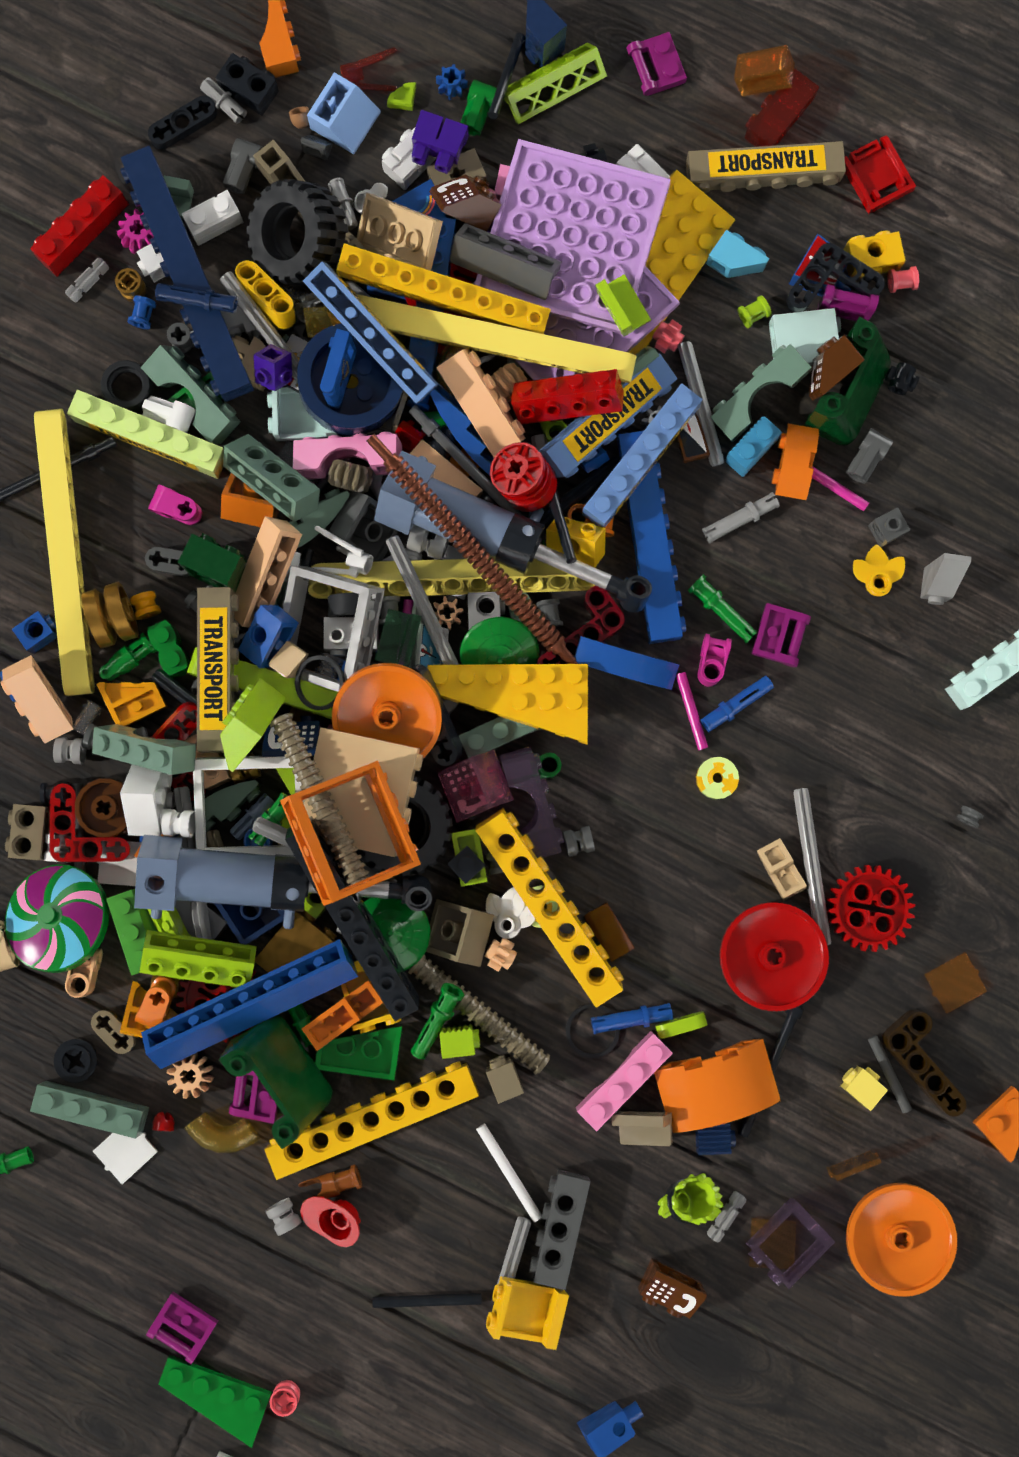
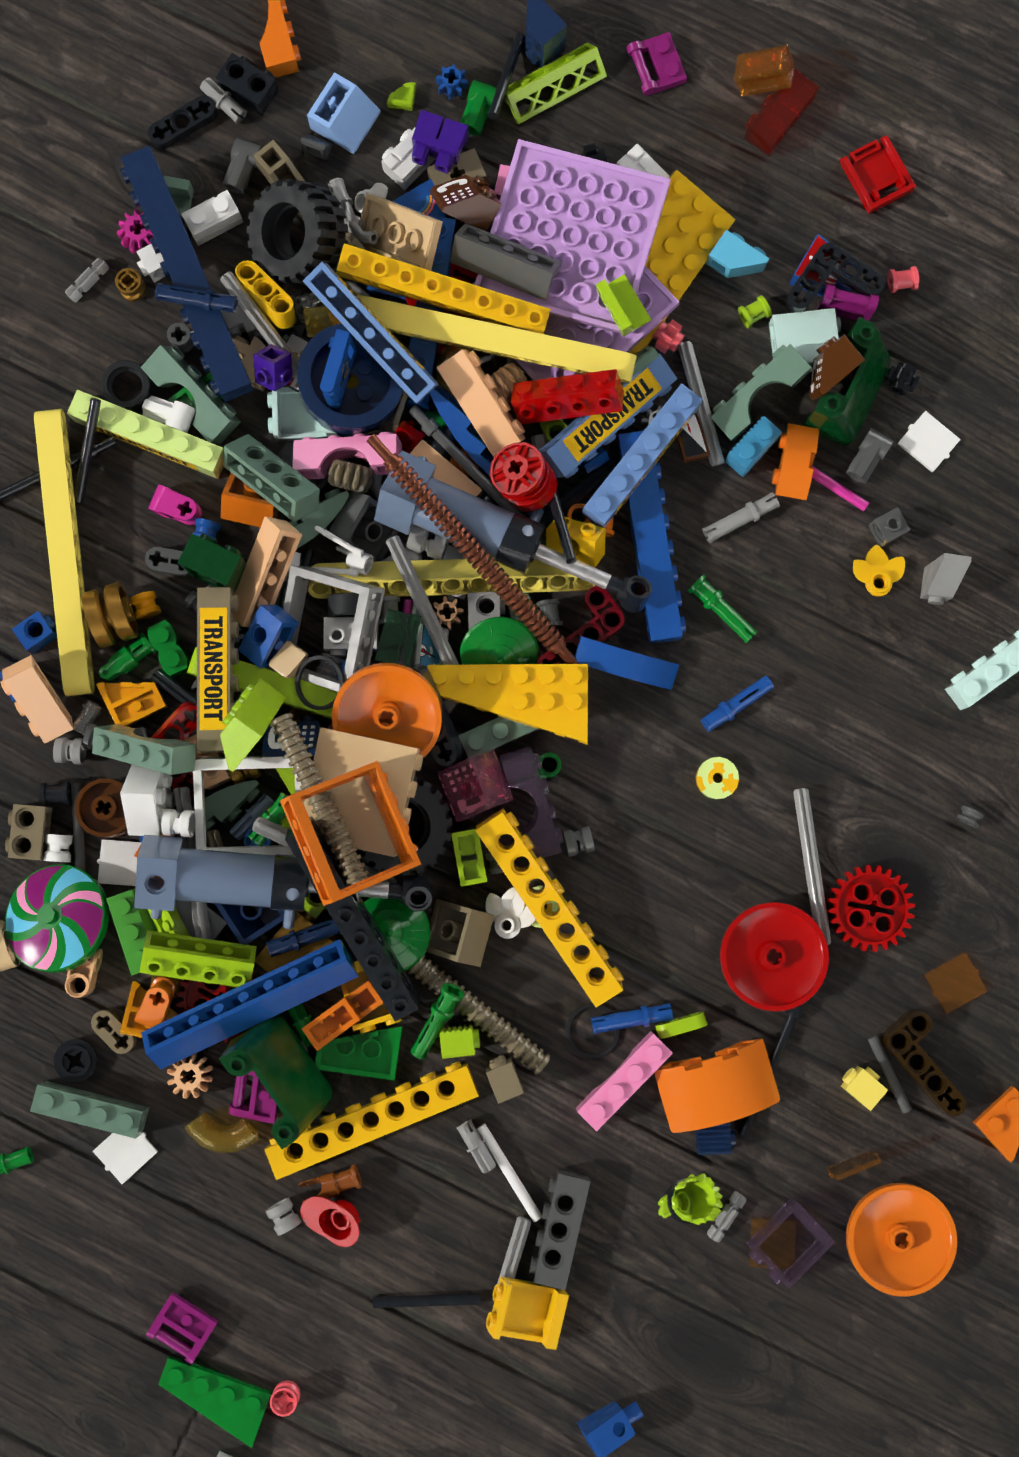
(77, 843): red beam -> none
(79, 225): red brick -> none
(87, 449): none -> black bar
(142, 312): blue bush -> none
(163, 1122): red hinge -> none
(206, 527): none -> blue wheel
(299, 117): medium nougat hinge -> none
(302, 938): none -> dark blue pin
(354, 73): clear red plant -> none
(363, 237): none -> light grey arm
(466, 864): black plate -> none
(476, 1146): none -> light grey axle
(500, 954): light nougat gear -> none
(609, 931): reddish brown slope -> none
(644, 1128): dark tan panel -> none
(671, 1289): reddish brown slope -> none
(691, 711): dark pink bar -> none
(715, 655): dark pink piece -> none
(766, 166): brick -> none
(773, 631): magenta plate -> none
(781, 869): tan slope -> none
(887, 246): yellow brick -> none
(928, 441): none -> white piece

